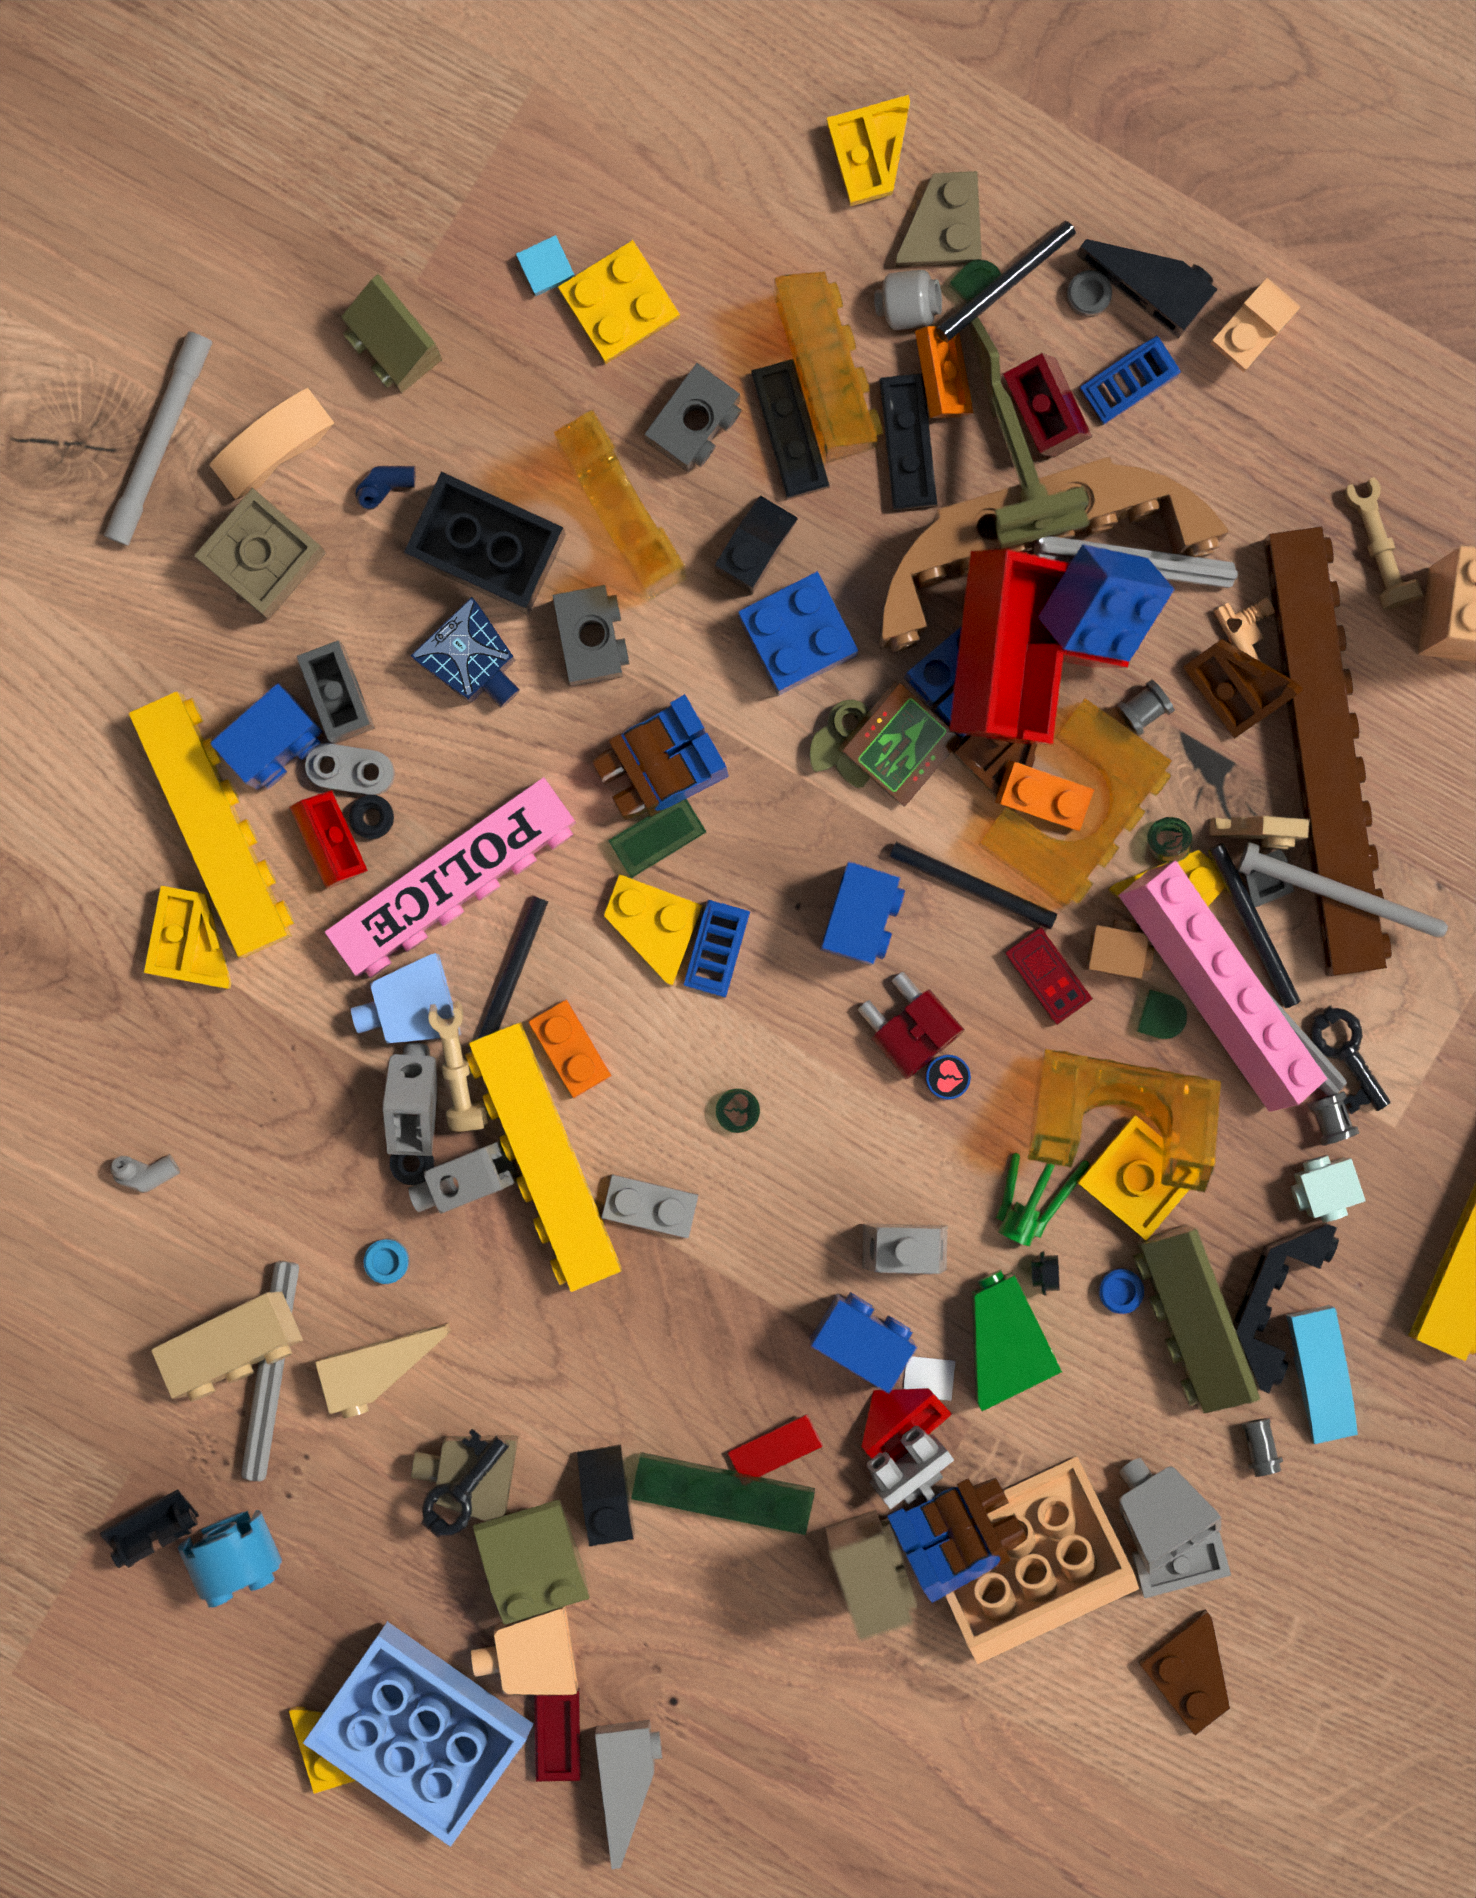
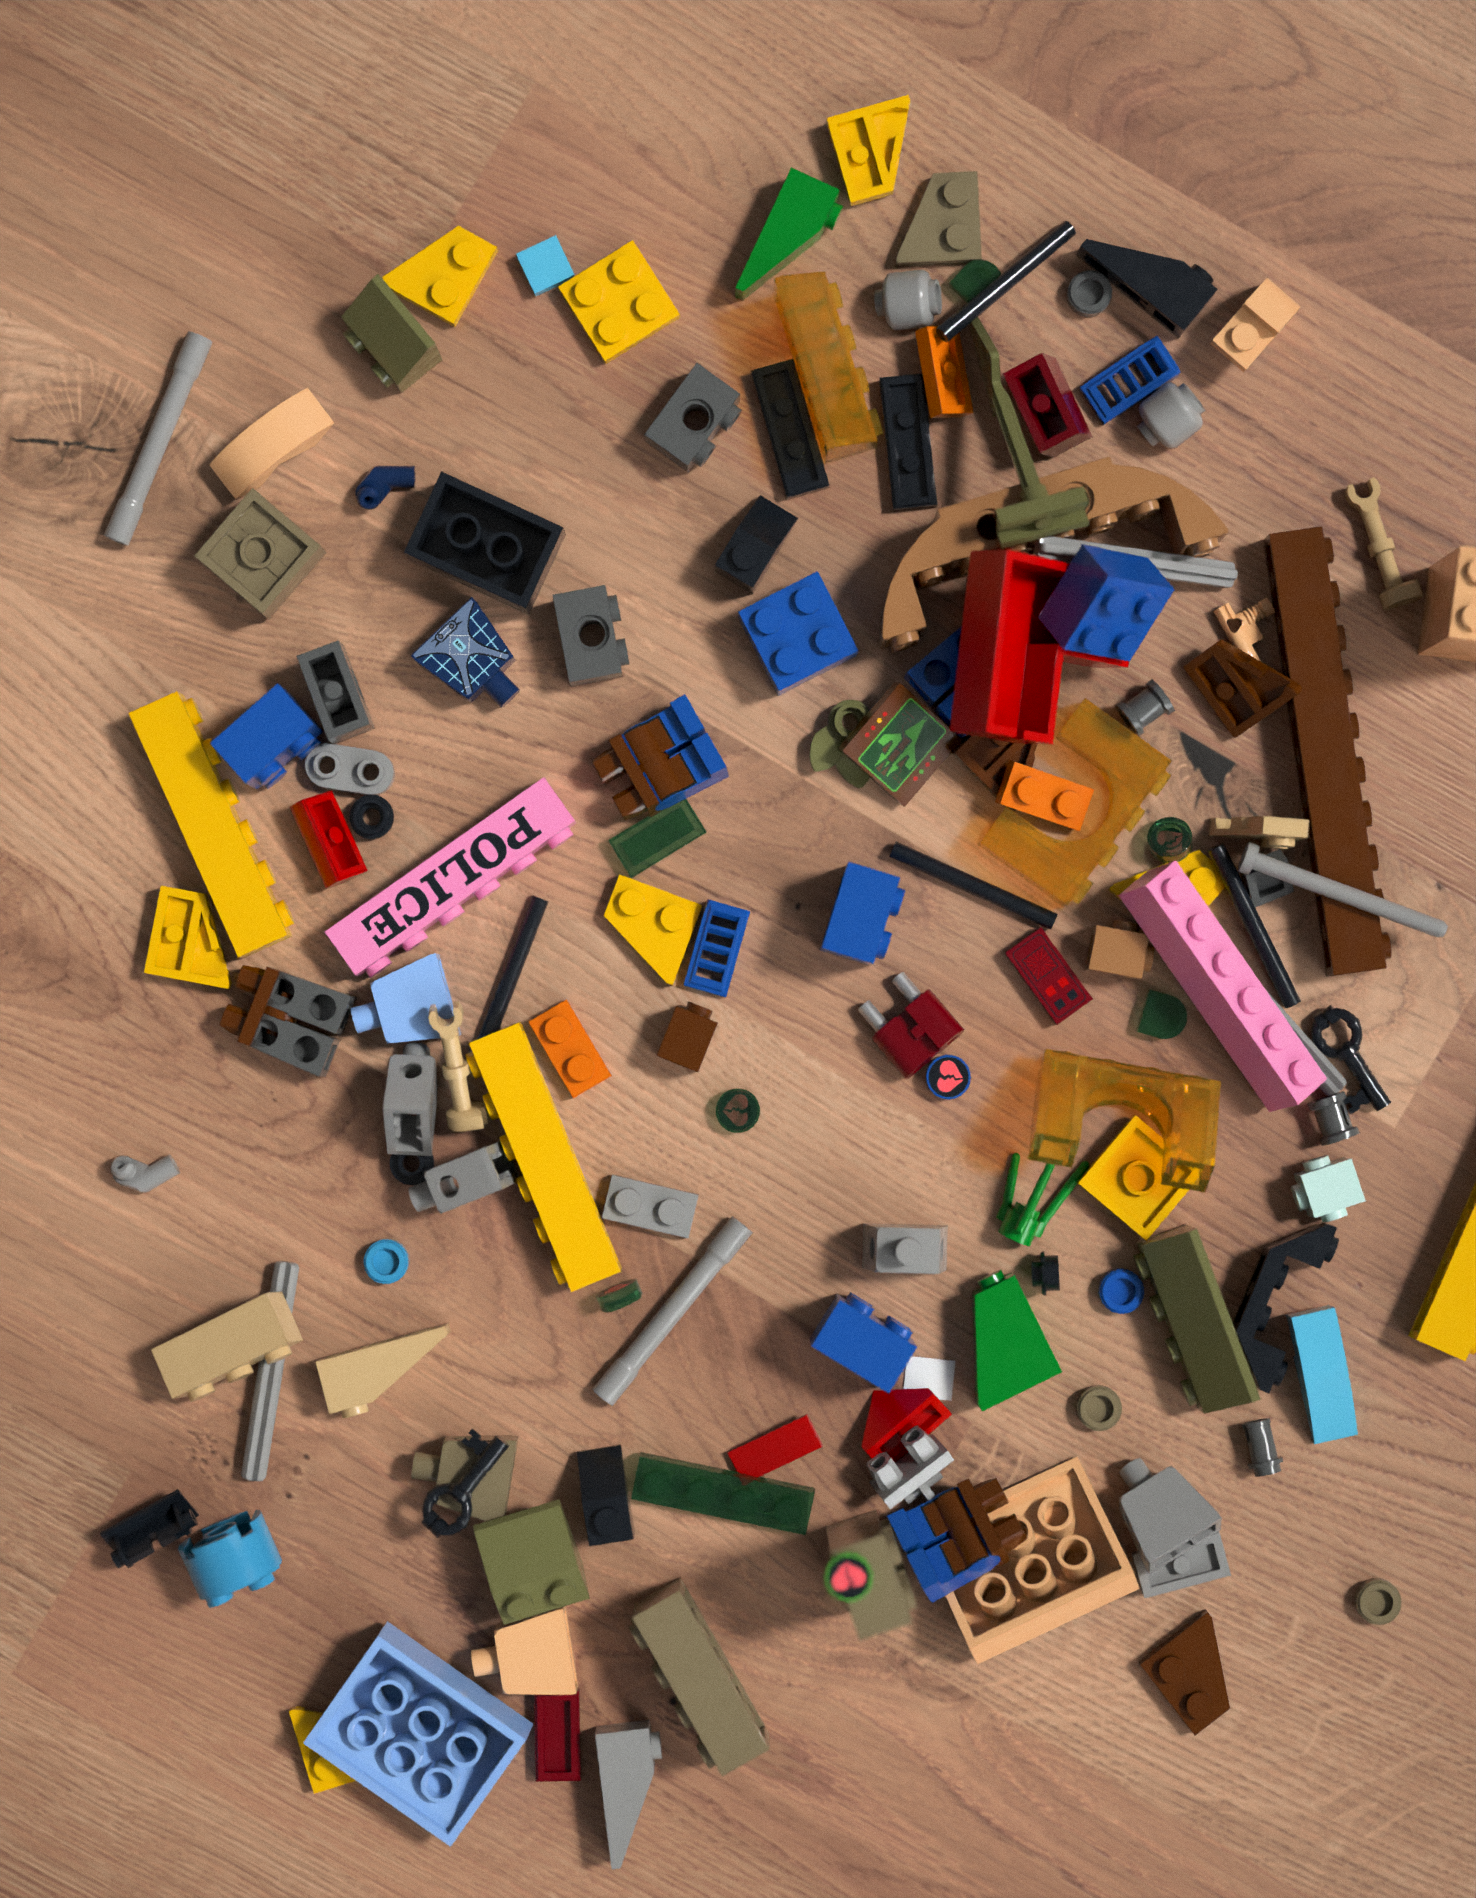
(275, 1013): none -> dark grey hips
(444, 274): none -> yellow wing
(618, 507): clear yellow arch -> none
(619, 1295): none -> clear green tile
(626, 1367): none -> light grey piece
(688, 1036): none -> reddish brown brick
(700, 1676): none -> dark tan brick
(793, 226): none -> green slope
(848, 1576): none -> tile
(1099, 1408): none -> dark tan tile
(1170, 415): none -> light grey head
(1377, 1601): none -> dark tan tile

